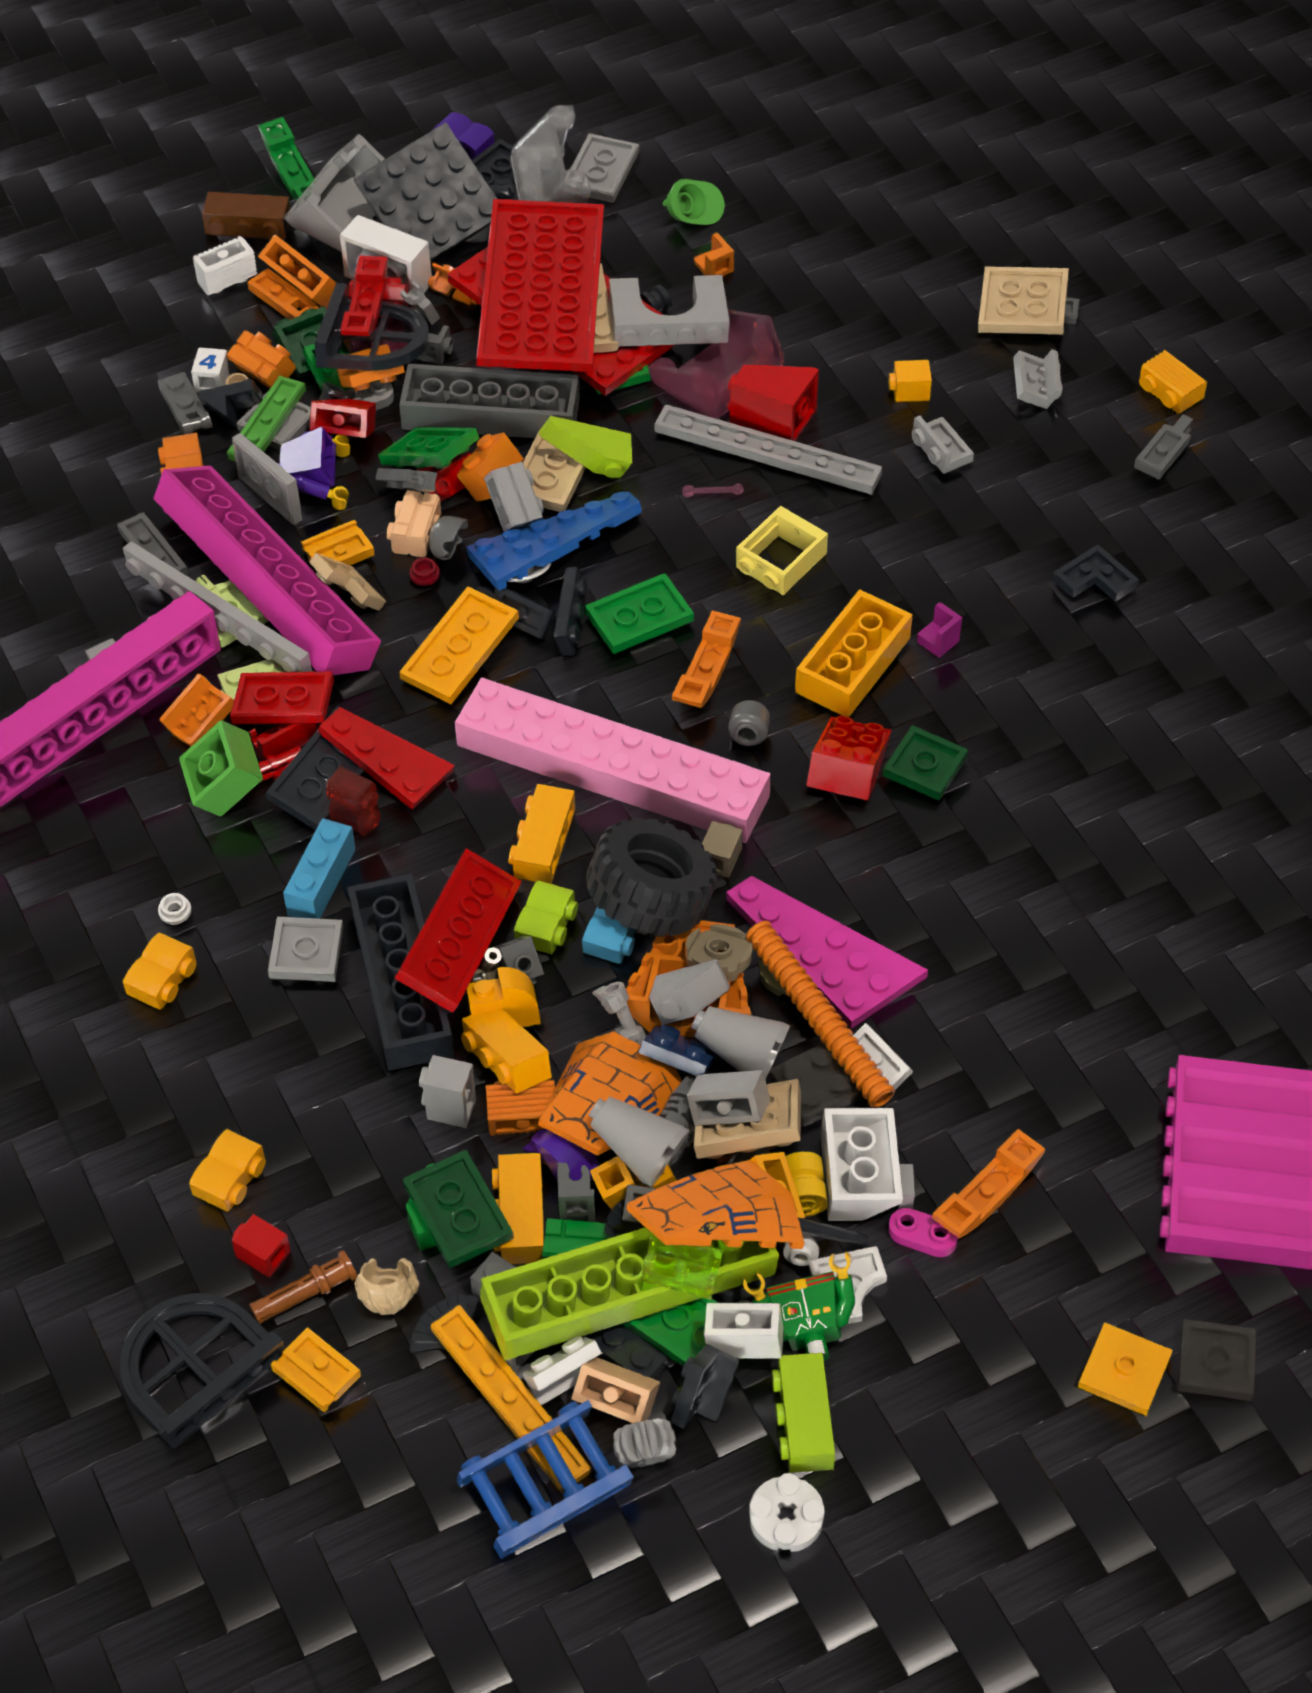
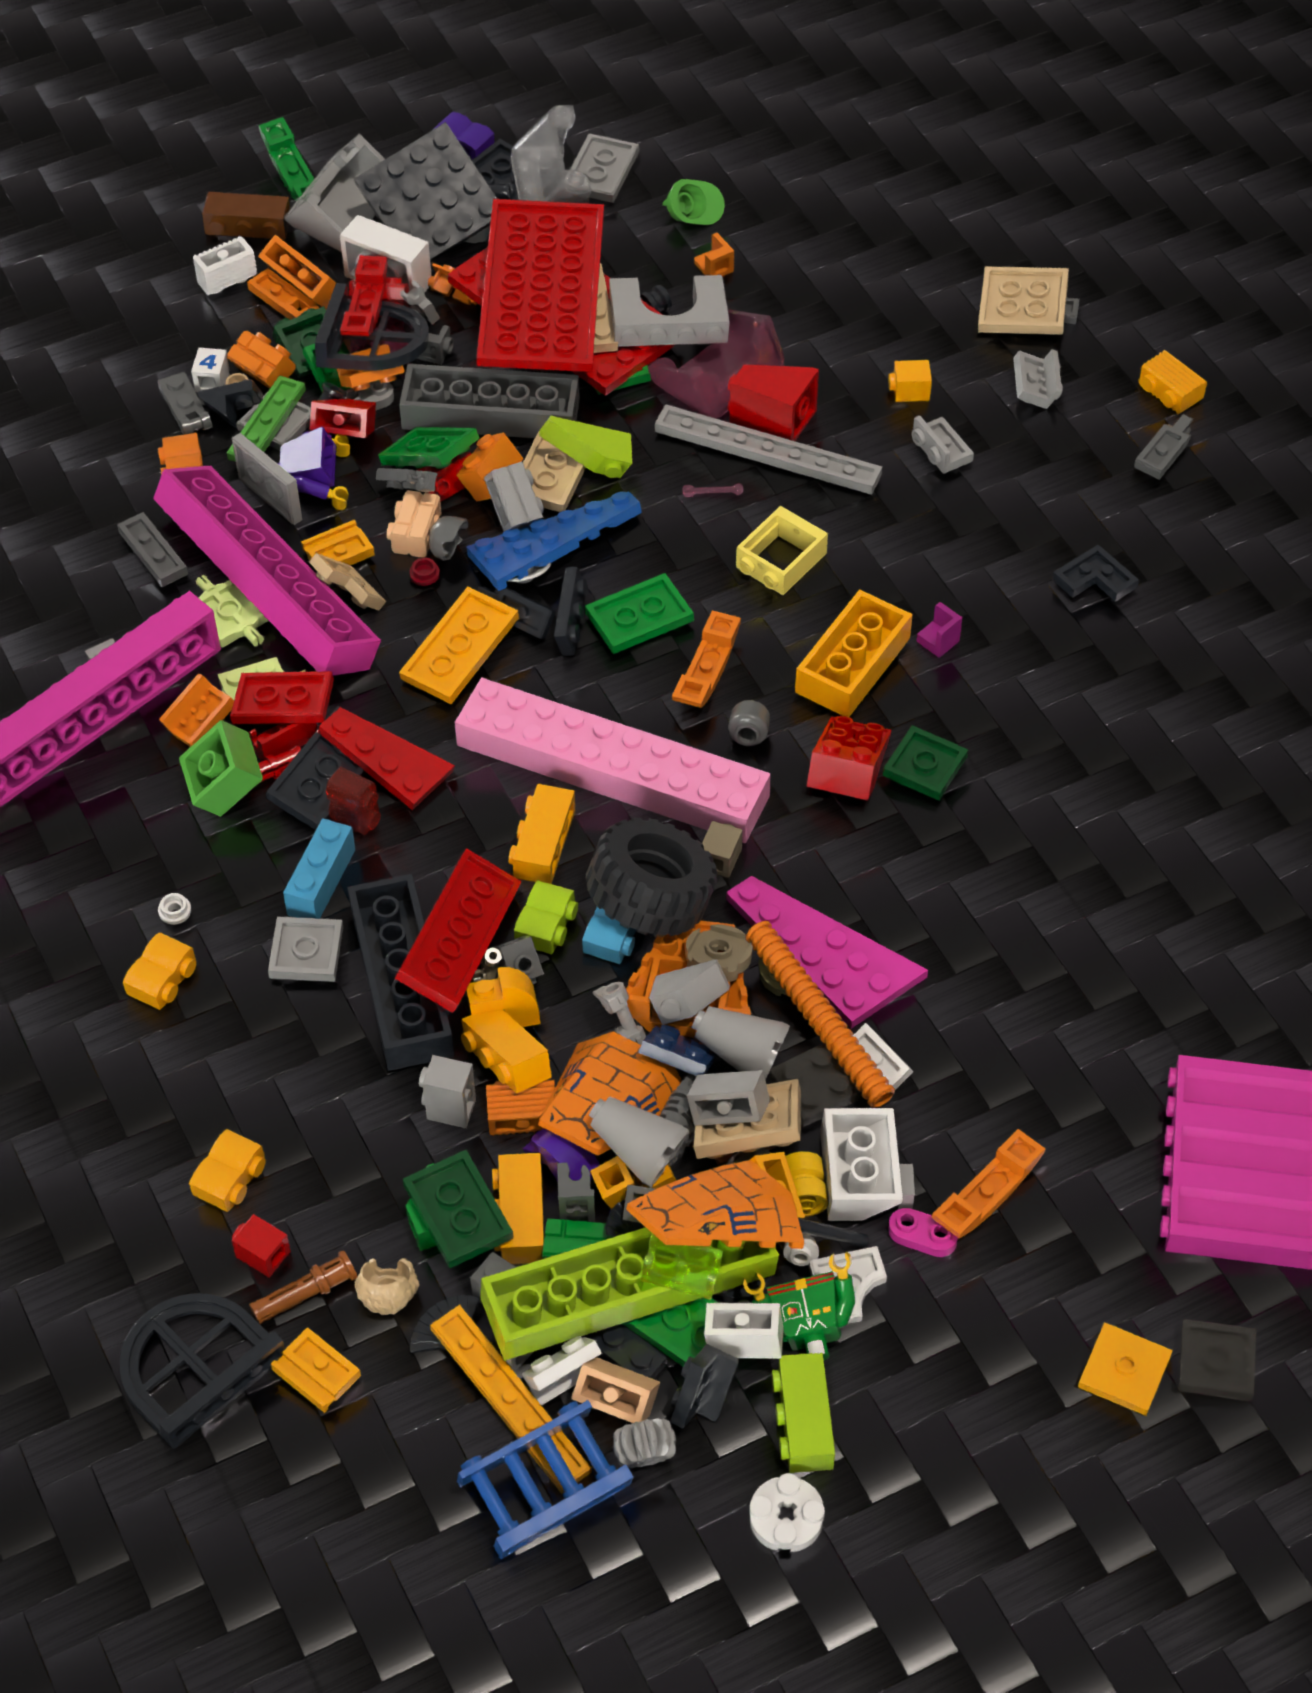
(227, 616): light grey plate -> none

